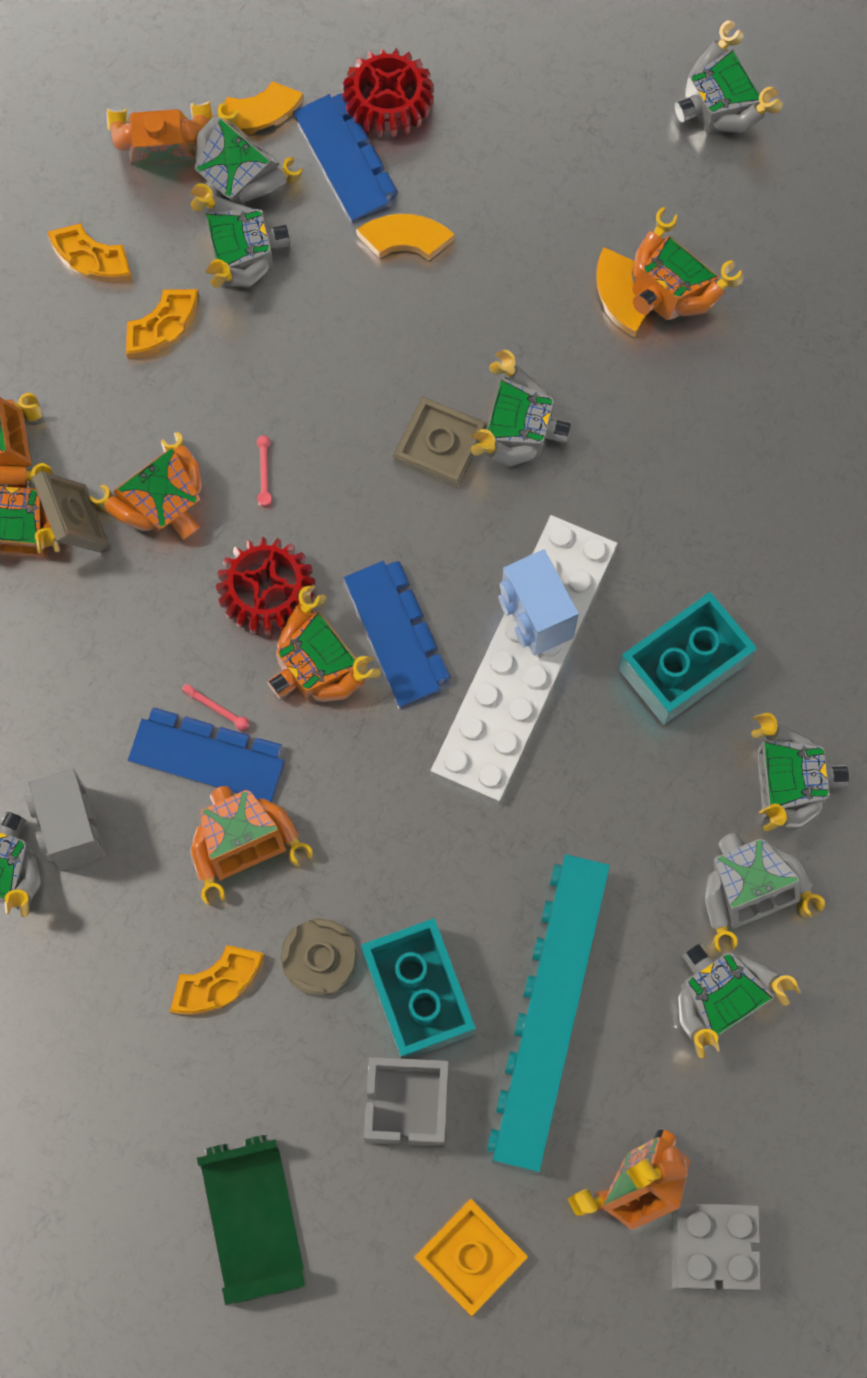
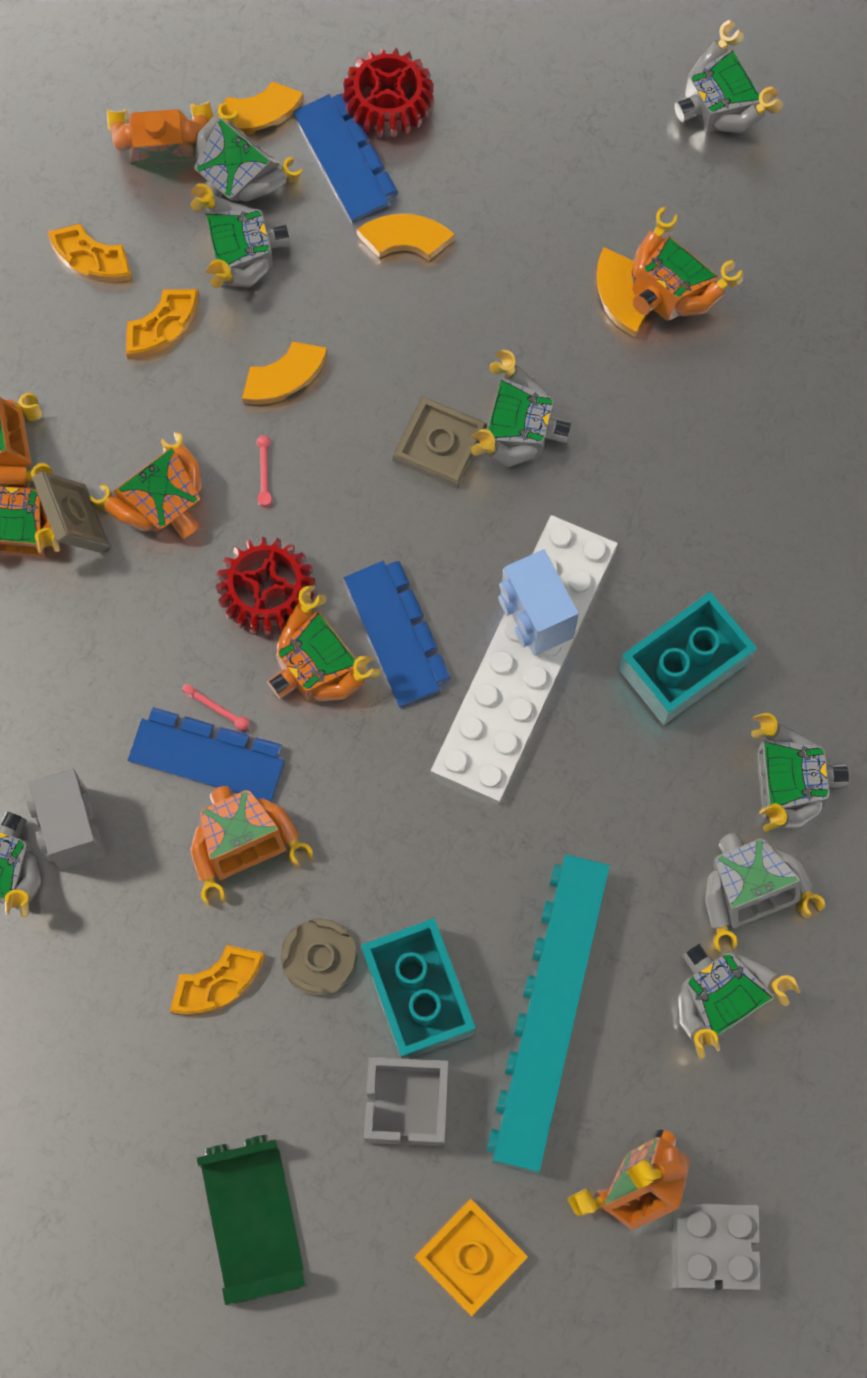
(285, 376): none -> light orange tile

